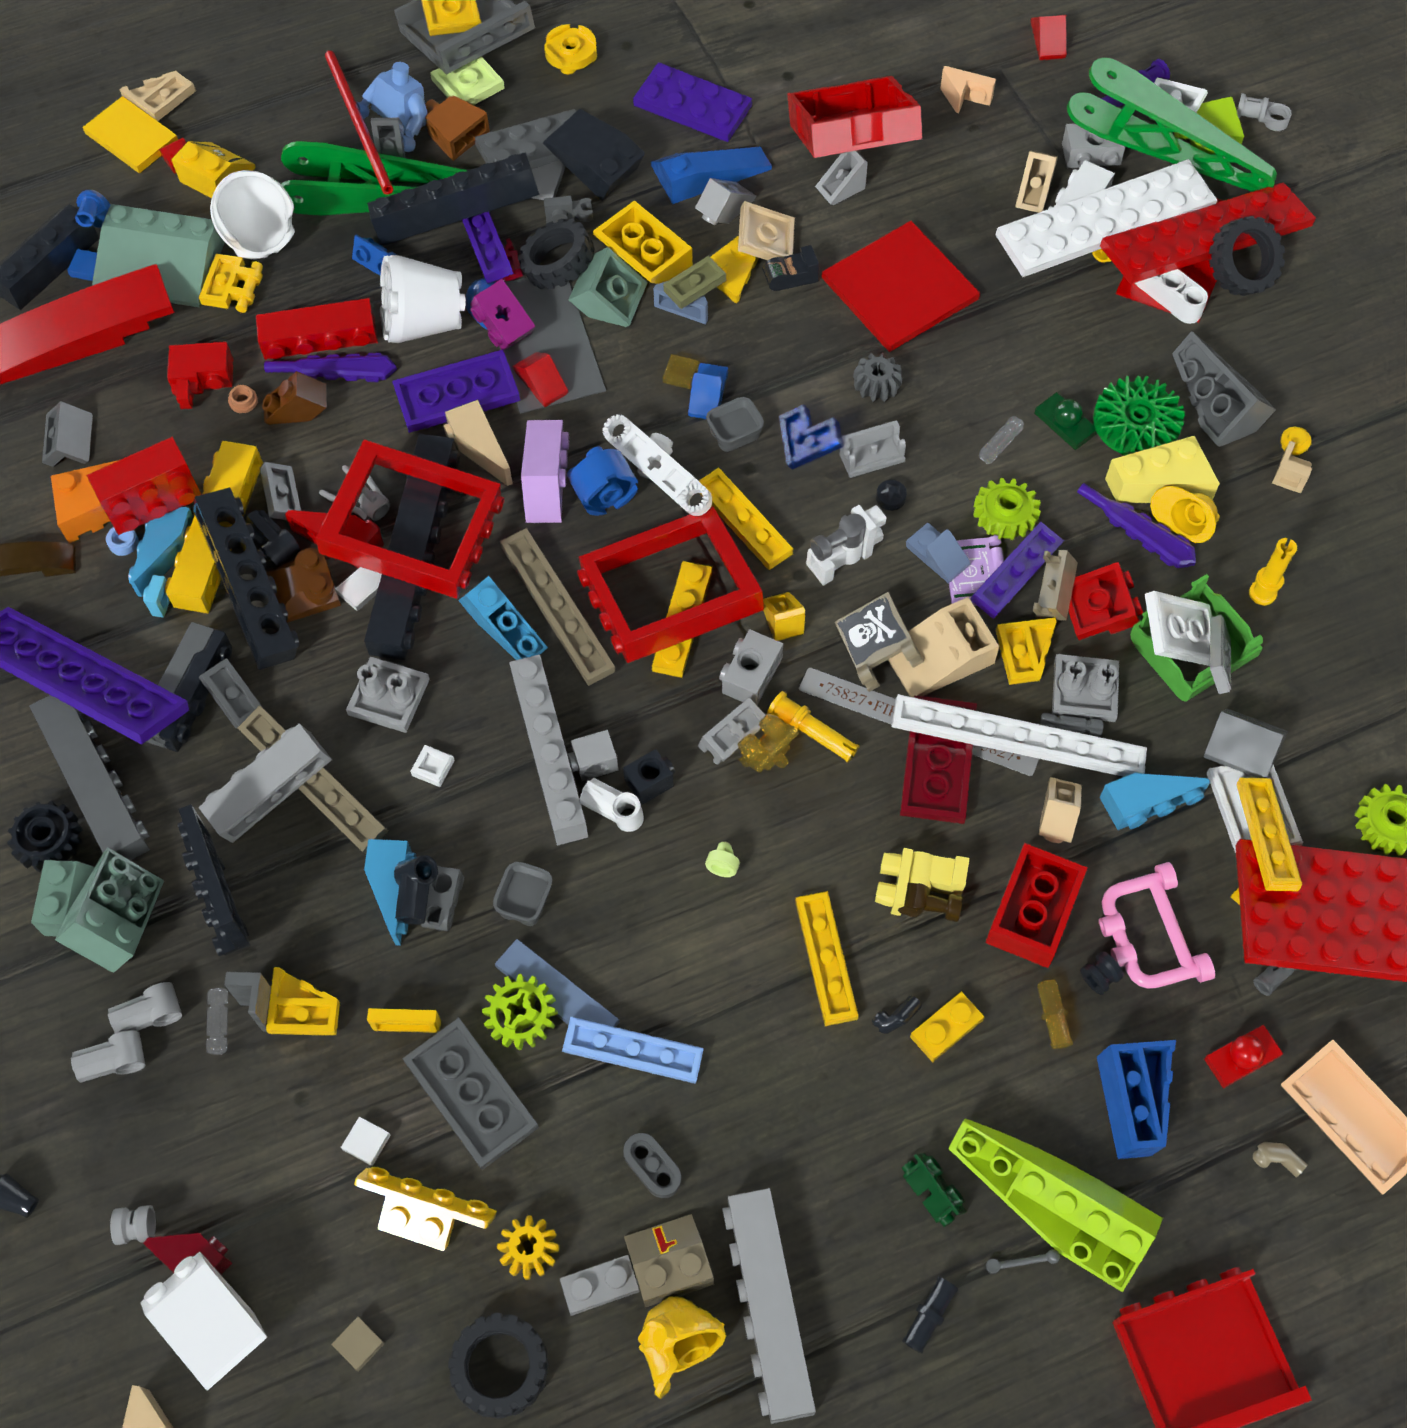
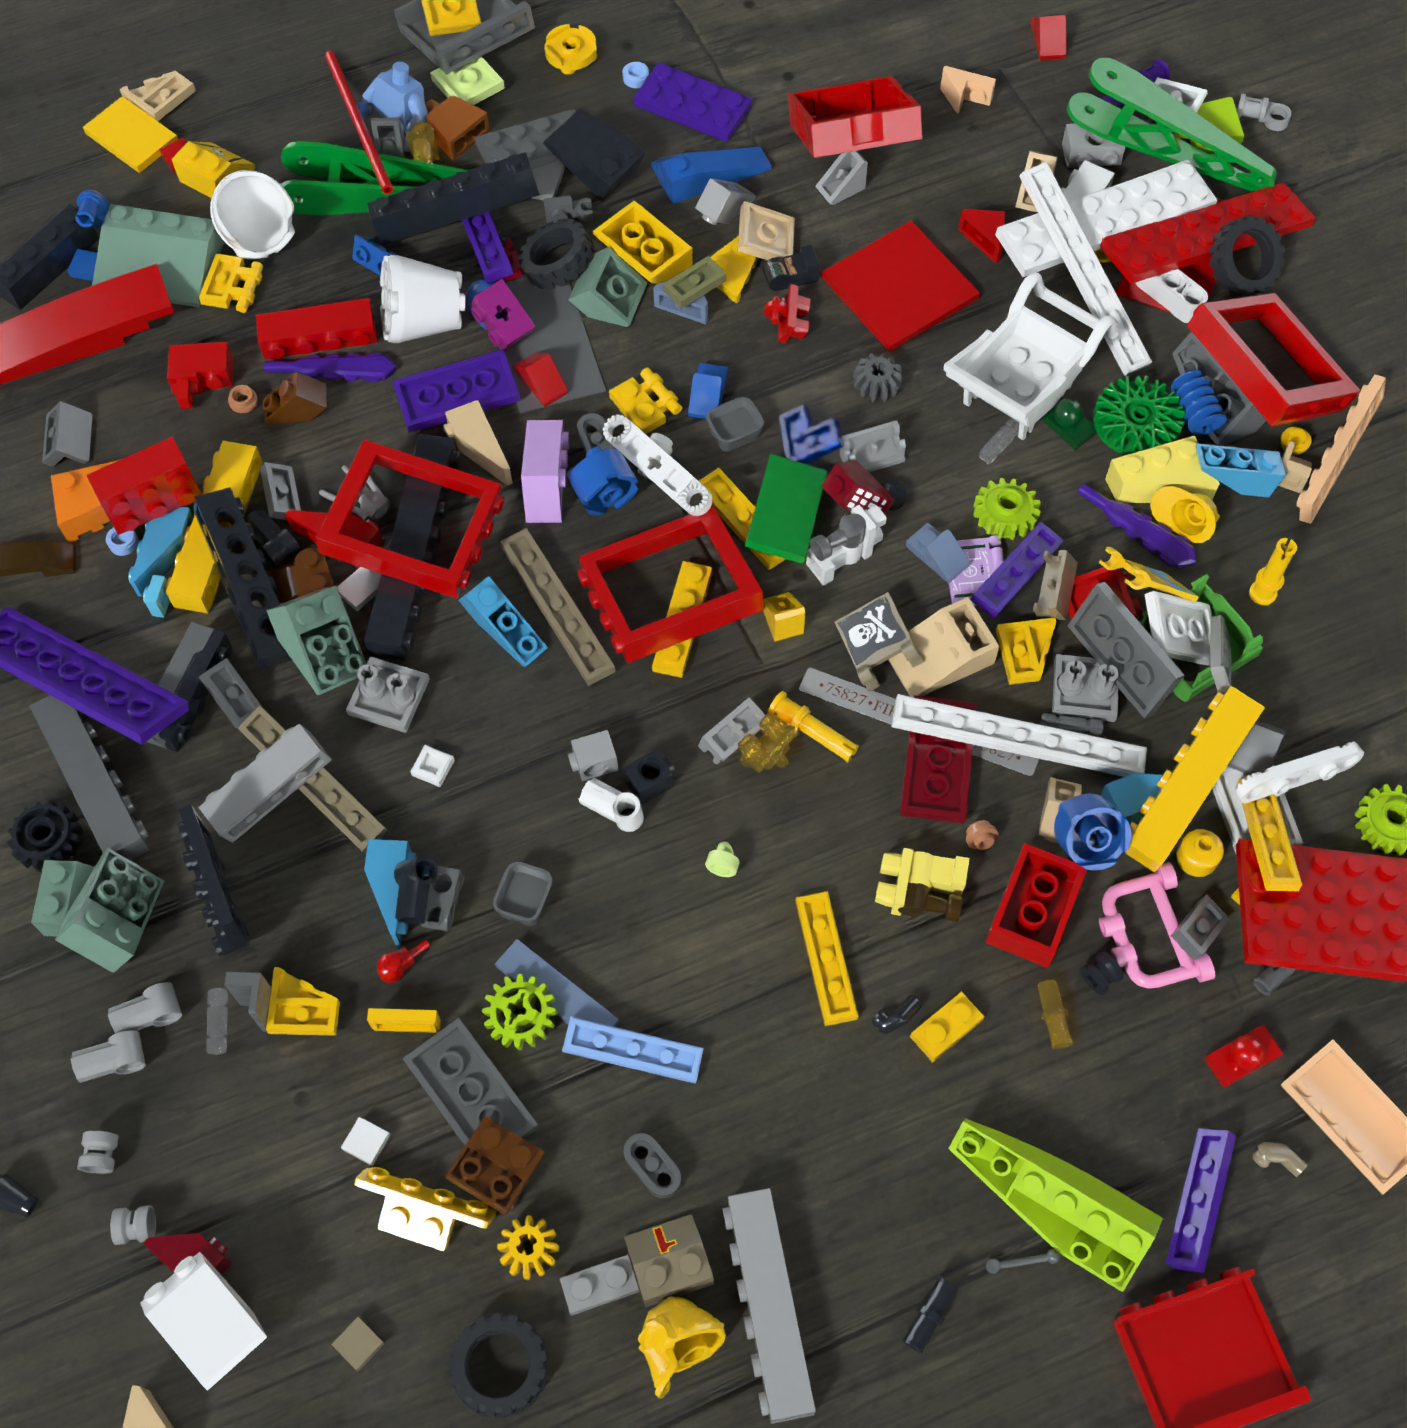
(98, 1152): none -> light grey wheel
(319, 638): none -> sand green slope
(393, 964): none -> red piece
(423, 143): none -> clear yellow hips
(495, 1165): none -> reddish brown plate
(548, 750): light grey brick -> none
(588, 423): none -> dark grey plate
(635, 74): none -> light blue tile
(639, 407): none -> yellow plate
(680, 371): clear yellow tile -> none
(752, 650): light grey brick -> none
(785, 312): none -> red hips
(786, 509): none -> green tile
(854, 486): none -> dark red slope
(944, 1198): dark green hinge -> none
(981, 228): none -> red slope
(981, 835): none -> nougat plate
(1028, 358): none -> white piece
(1084, 265): none -> white tile
(1092, 831): none -> blue brick
(1120, 640): none -> dark grey plate
(1136, 1095): blue wedge -> none
(1147, 576): none -> yellow flag
(1192, 778): none -> yellow brick
(1198, 402): none -> blue piece
(1200, 853): none -> yellow head
(1200, 927): none -> dark grey plate
(1201, 1200): none -> dark purple plate
(1242, 469): none -> dark azure slope
(1297, 772): none -> white piece
(1332, 386): none -> red window
(1344, 444): none -> light nougat plate

